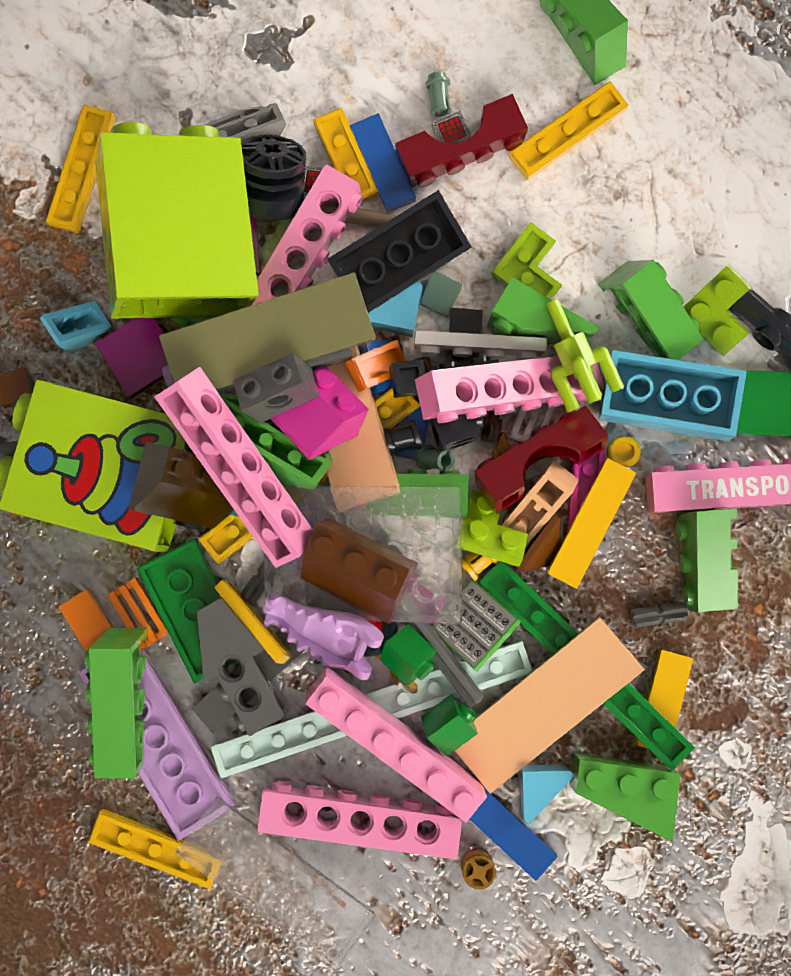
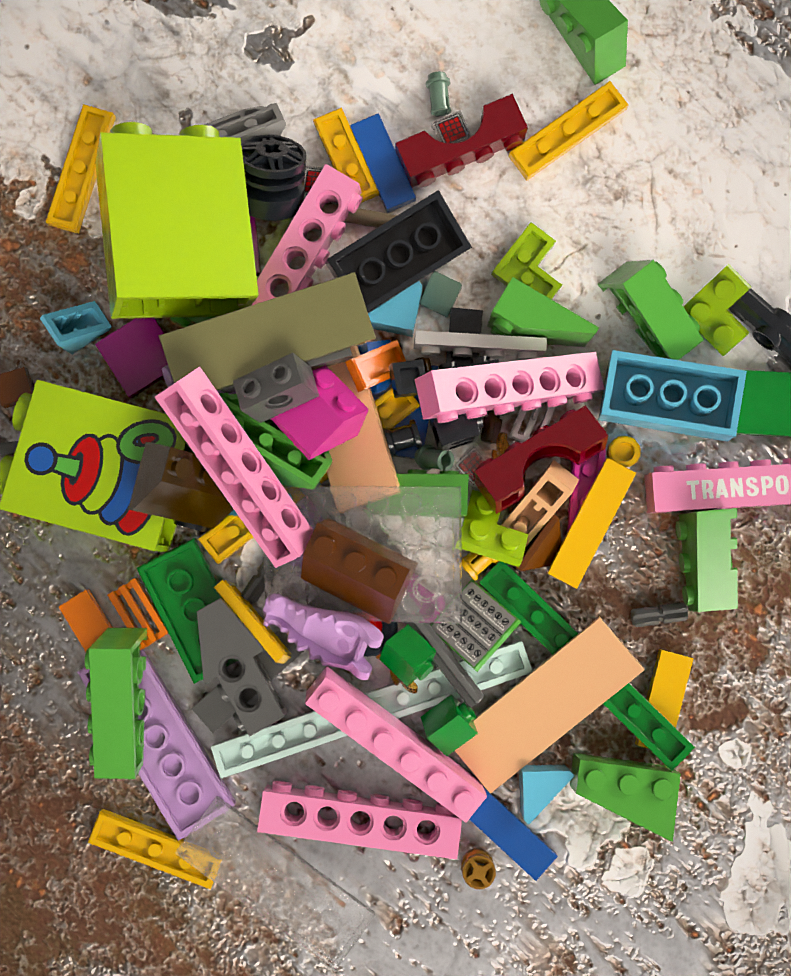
(469, 461): none -> clear tile
(578, 360): lime plant -> none

